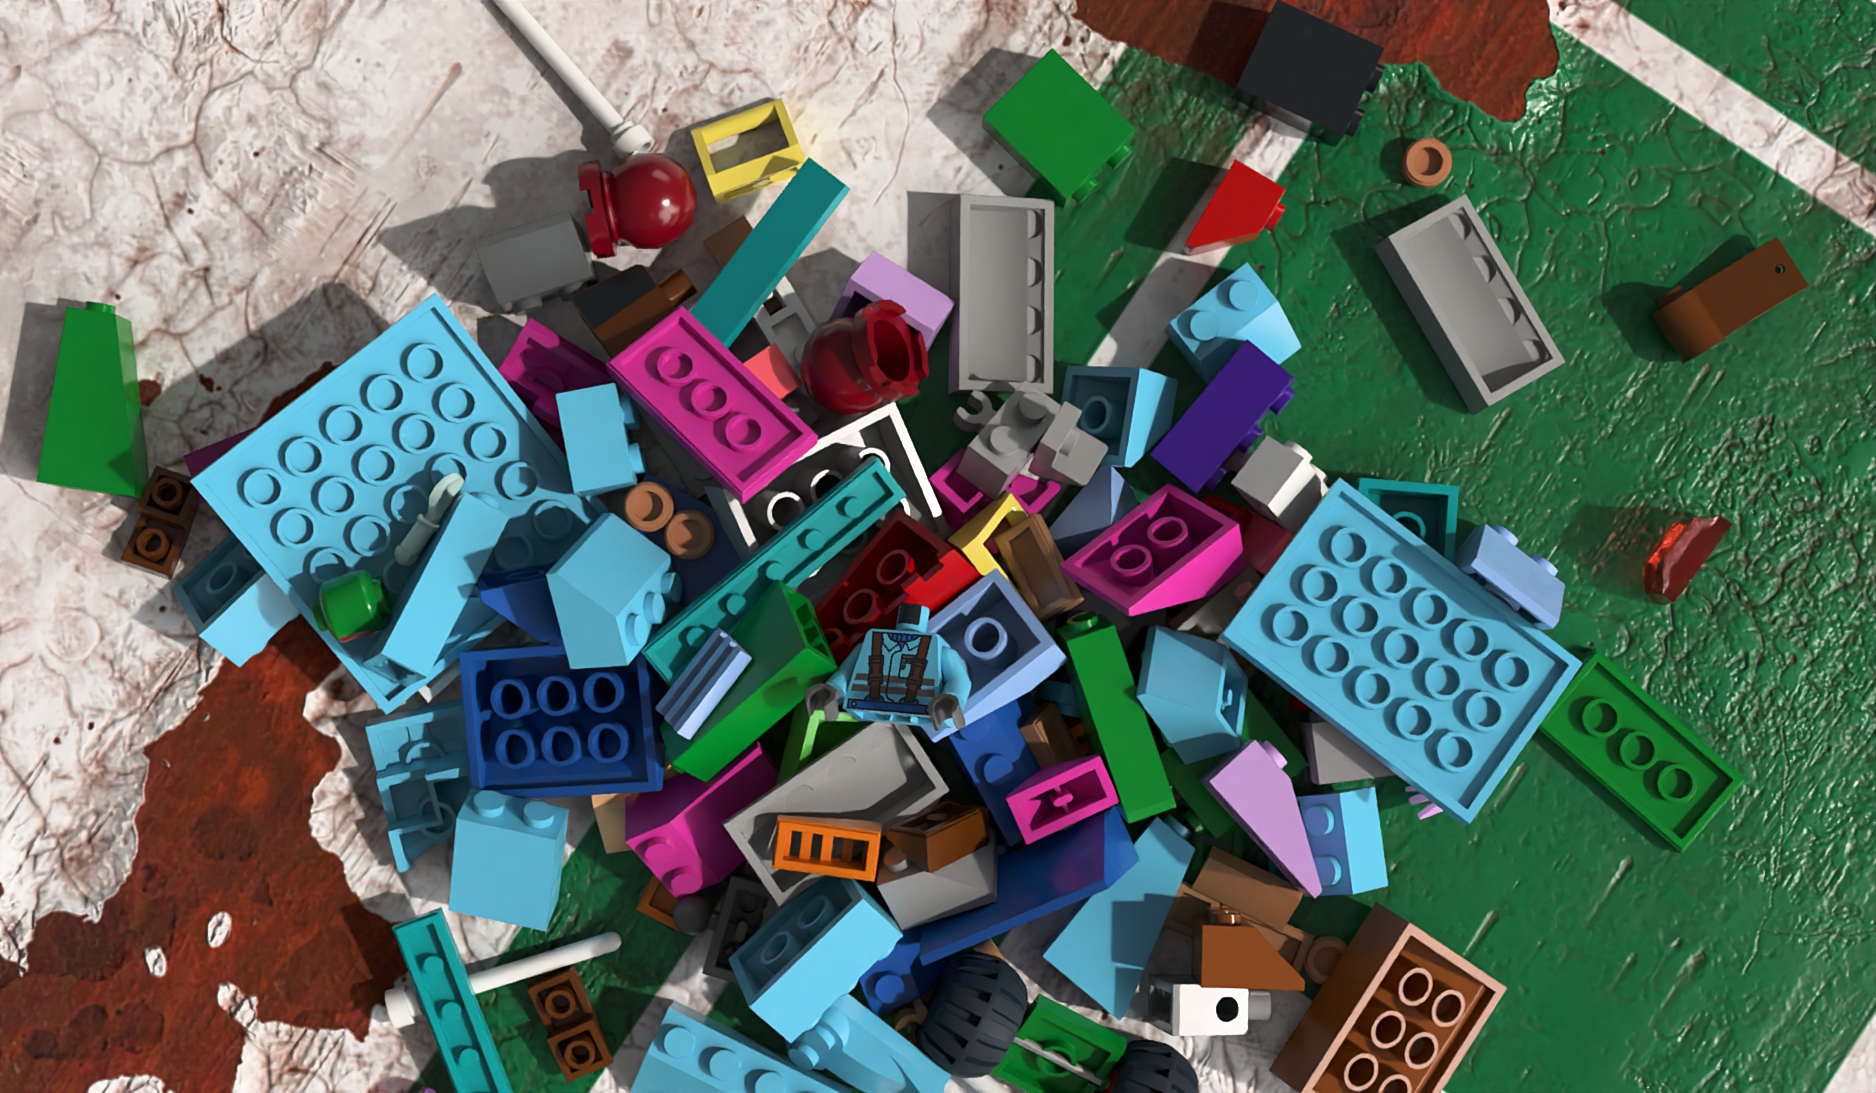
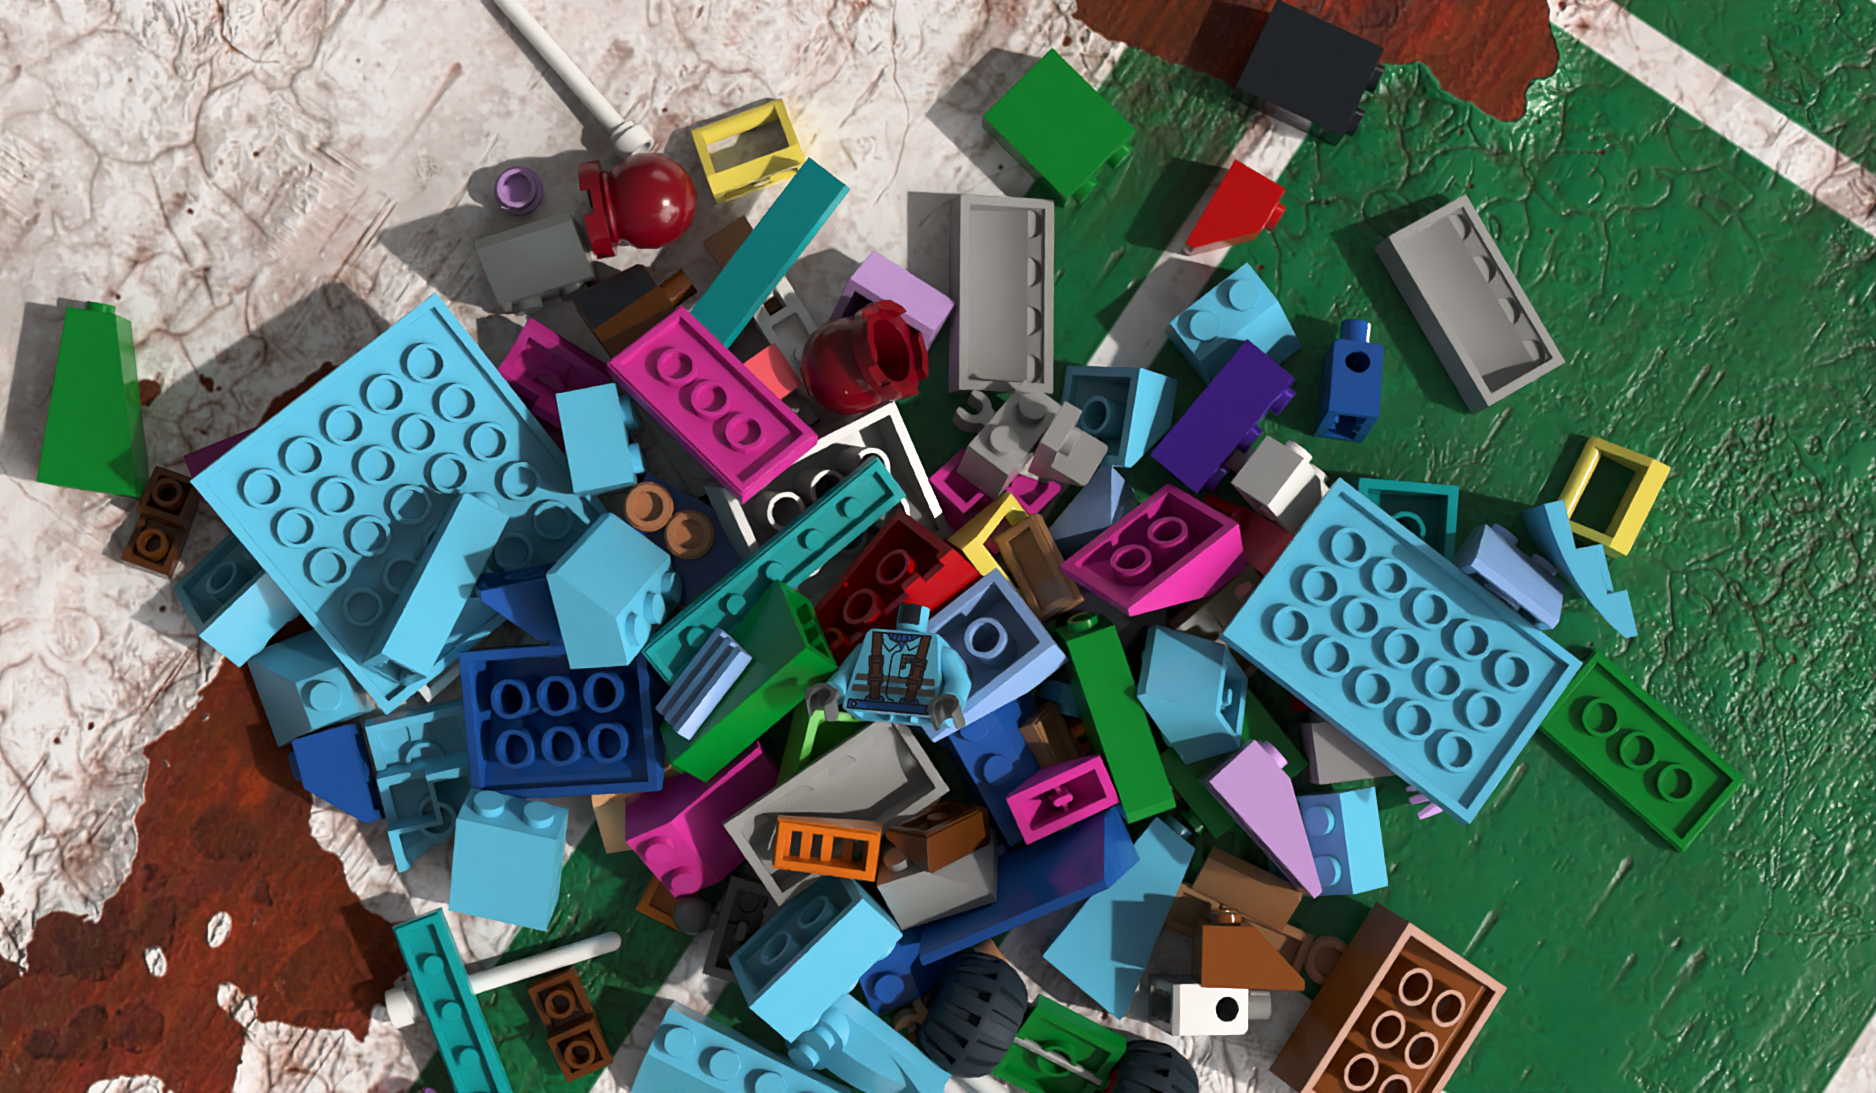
(305, 687): none -> medium azure slope
(339, 771): none -> blue slope
(352, 605): green head -> none
(439, 500): light aqua piece -> none
(518, 191): none -> lavender plate
(1349, 385): none -> blue torso
(1426, 163): nougat tile -> none
(1581, 567): none -> medium azure slope
(1634, 505): none -> light yellow tile
(1680, 556): clear red slope -> none
(1727, 300): reddish brown door -> none

